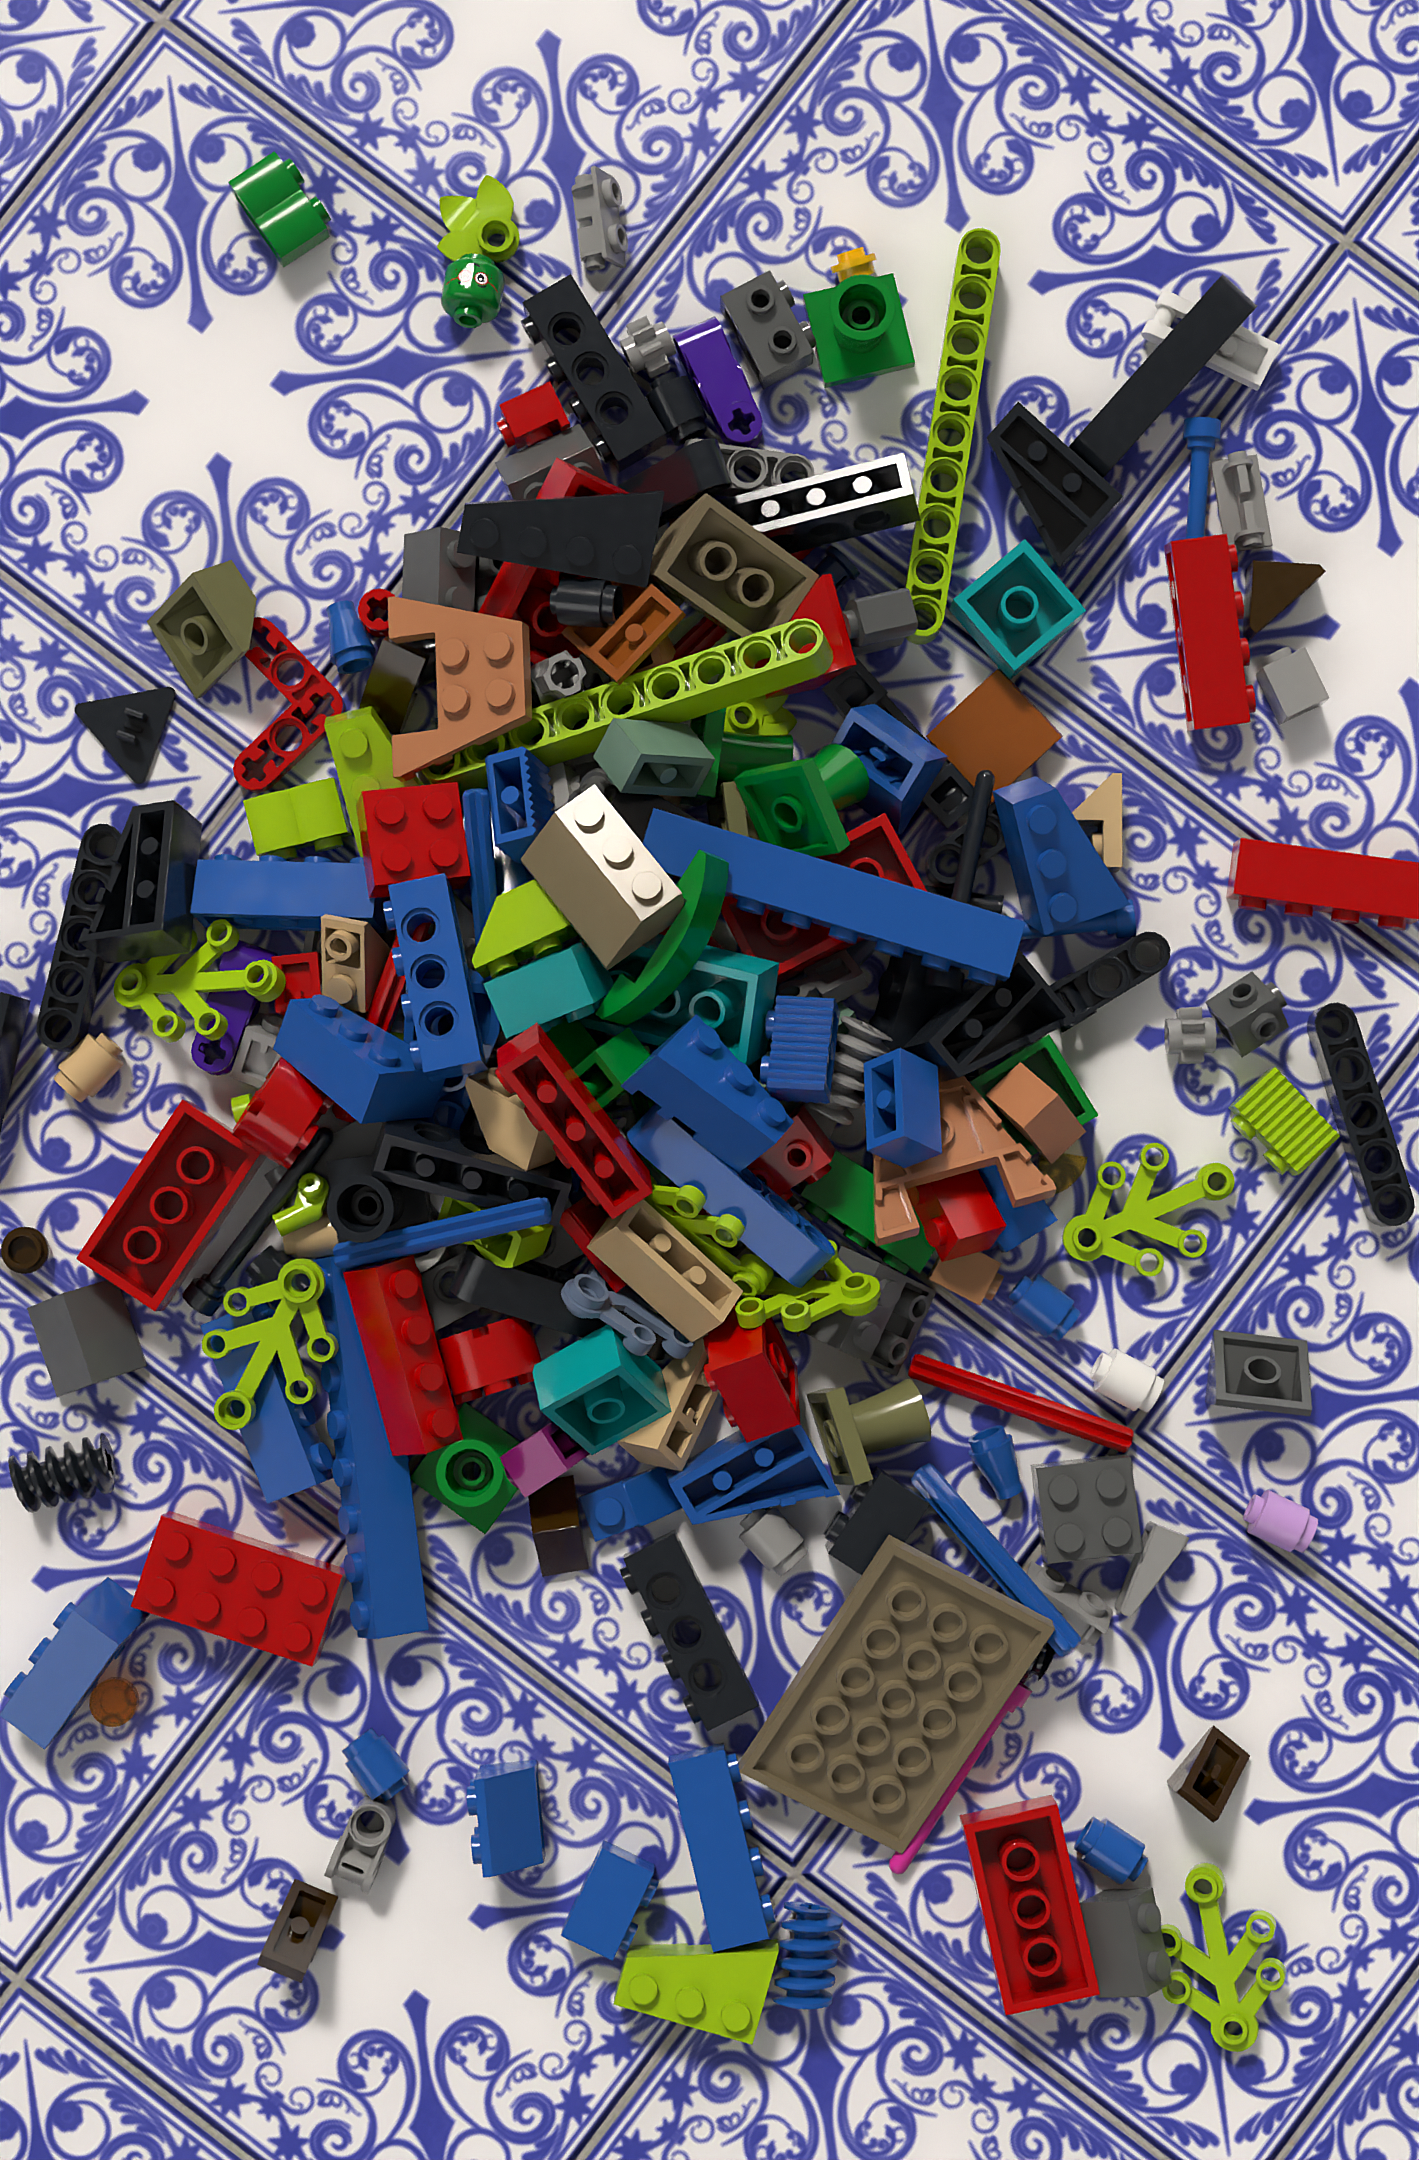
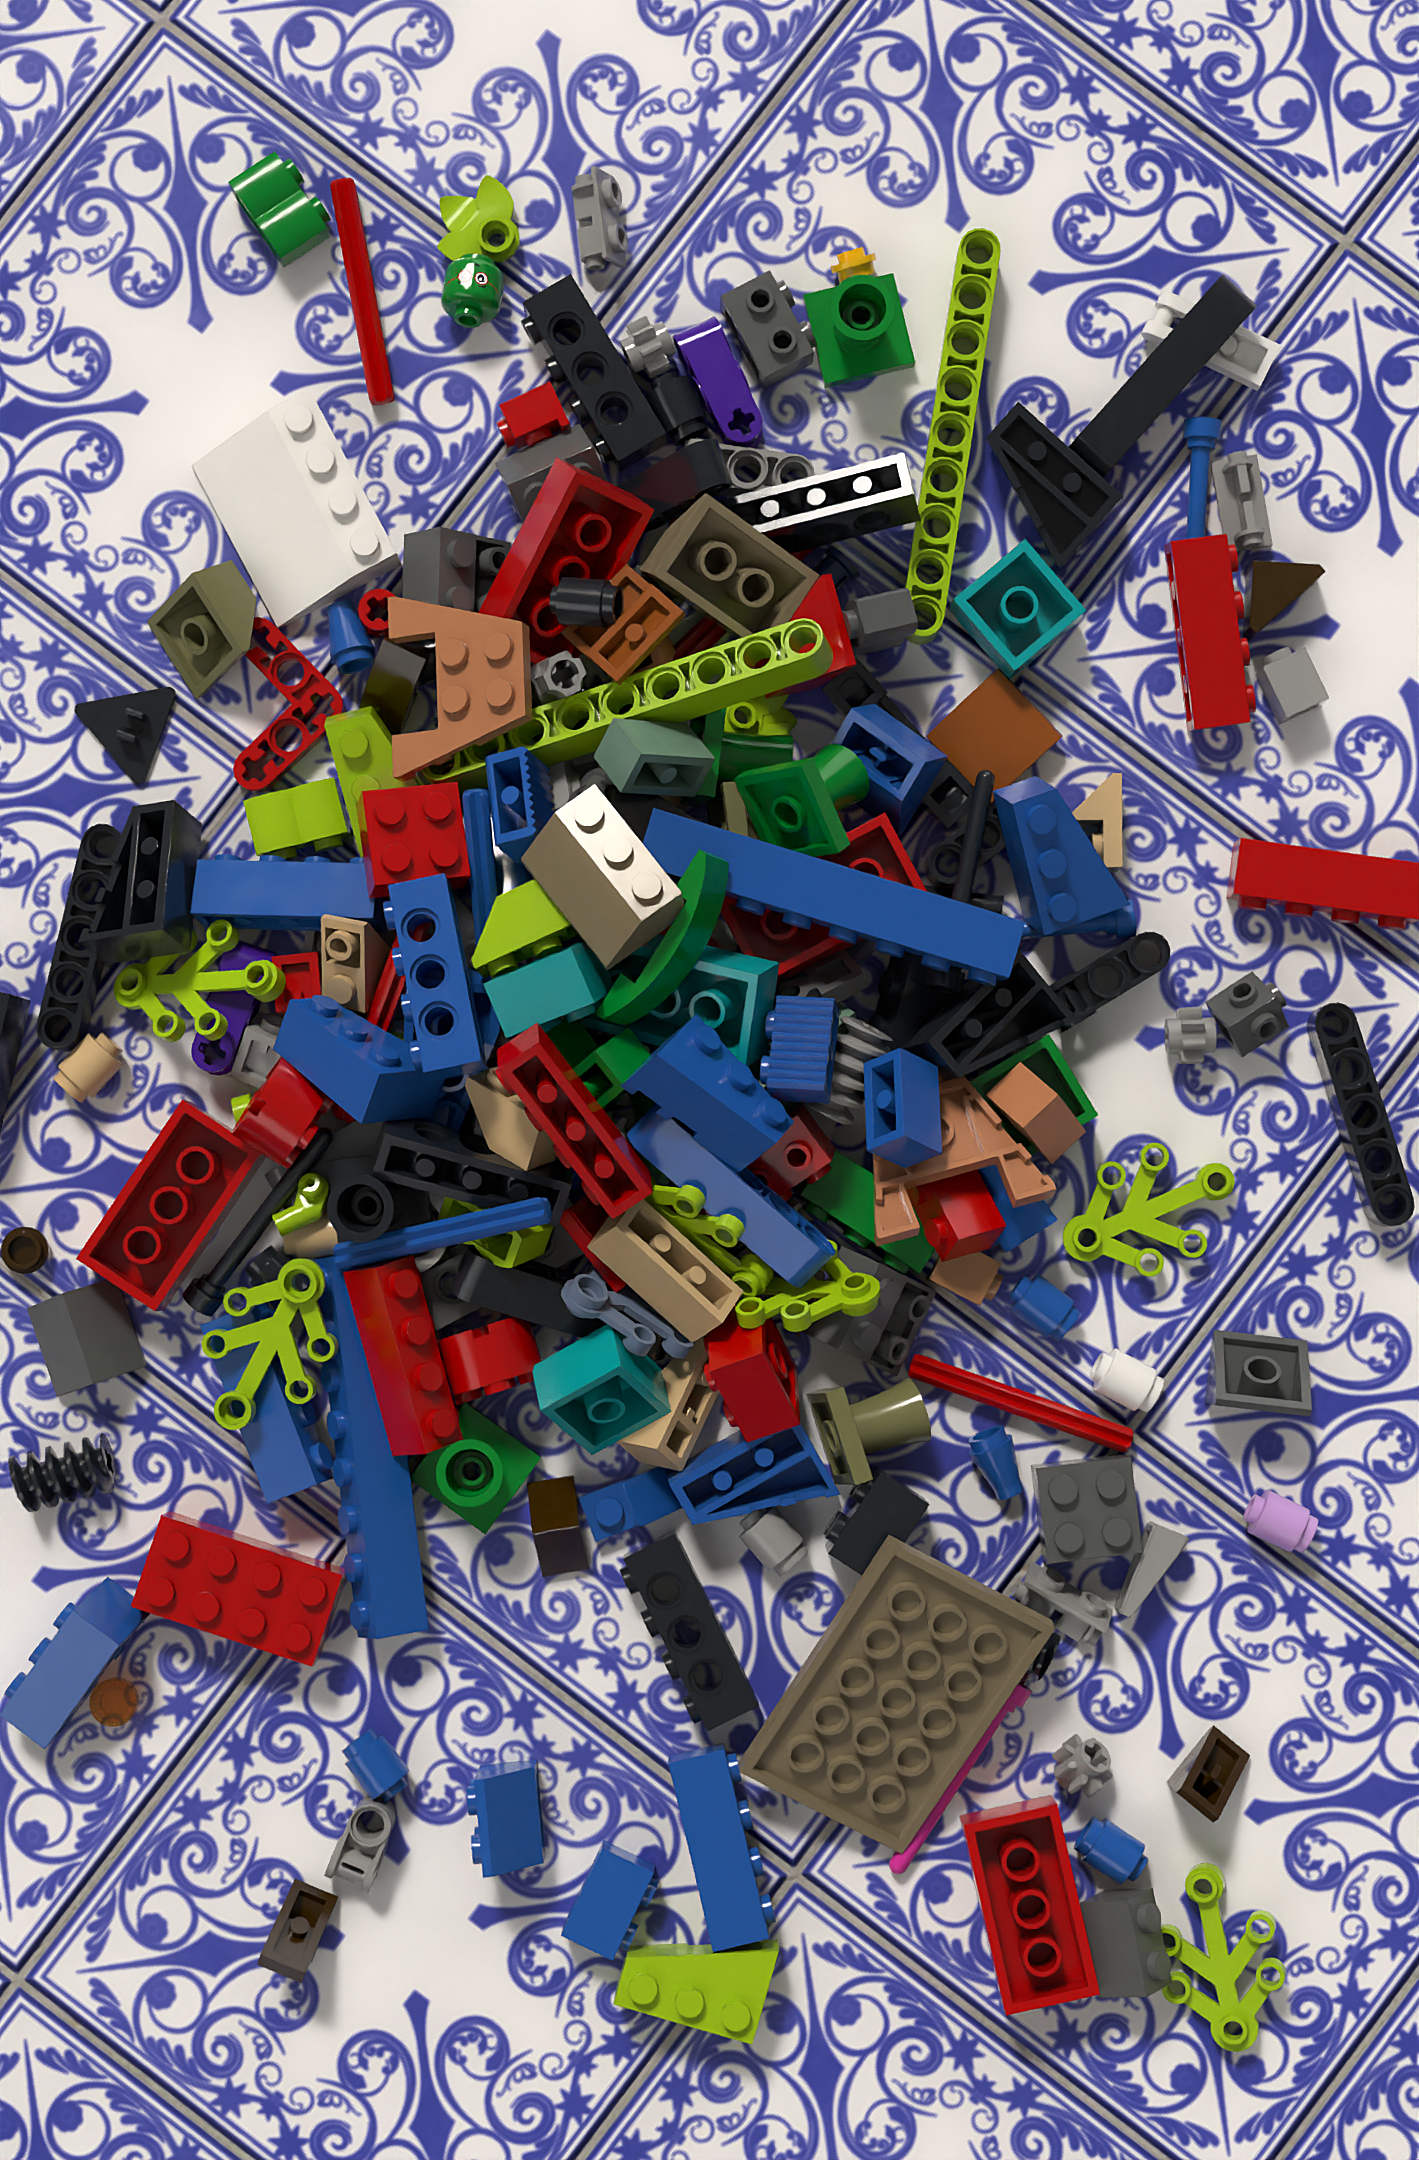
(295, 510): none -> white slope
(362, 291): none -> red axle
(541, 1458): magenta slope -> none
(581, 535): black wing -> none
(809, 1956): blue piece -> none
(992, 1554): blue axle -> none
(1063, 1170): clear yellow tile -> none
(1082, 1765): none -> light grey gear
(1282, 1123): lime brick -> none

